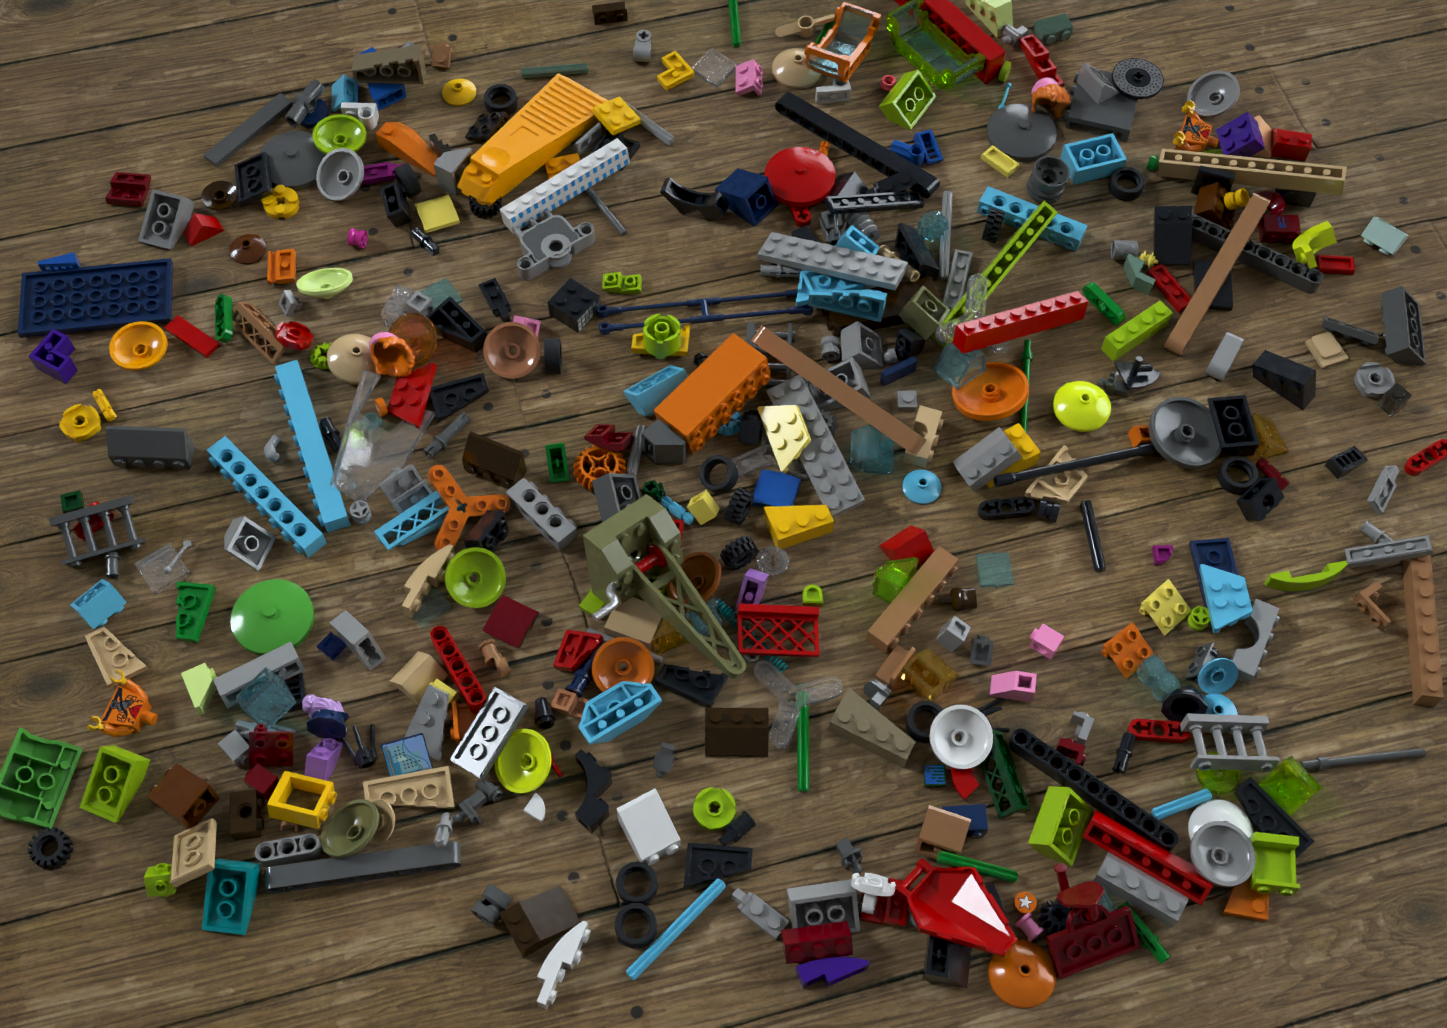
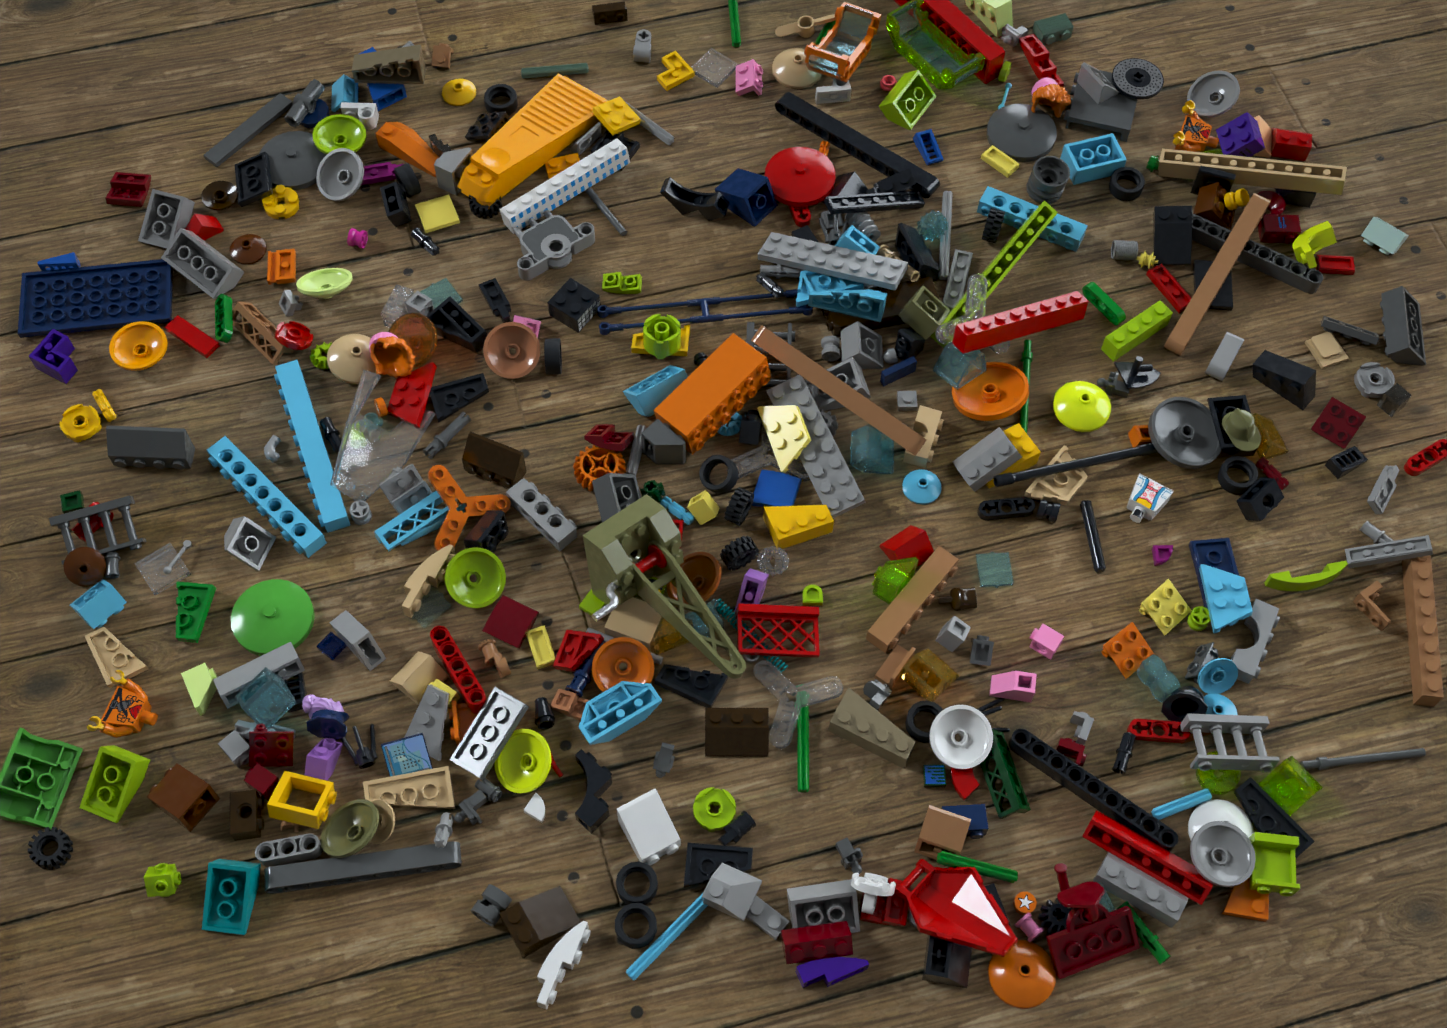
(85, 556): none -> reddish brown dish
(193, 852): tan tile -> none
(202, 264): none -> light grey slope
(541, 647): none -> light yellow tile
(557, 462): green slope -> none
(731, 891): none -> light grey slope
(769, 285): none -> black axle
(912, 153): blue piece -> none
(1060, 825): lime slope -> none
(1139, 281): sand green slope -> none
(1147, 499): none -> torso
(1242, 430): none -> olive piece
(1338, 423): none -> dark red bracket

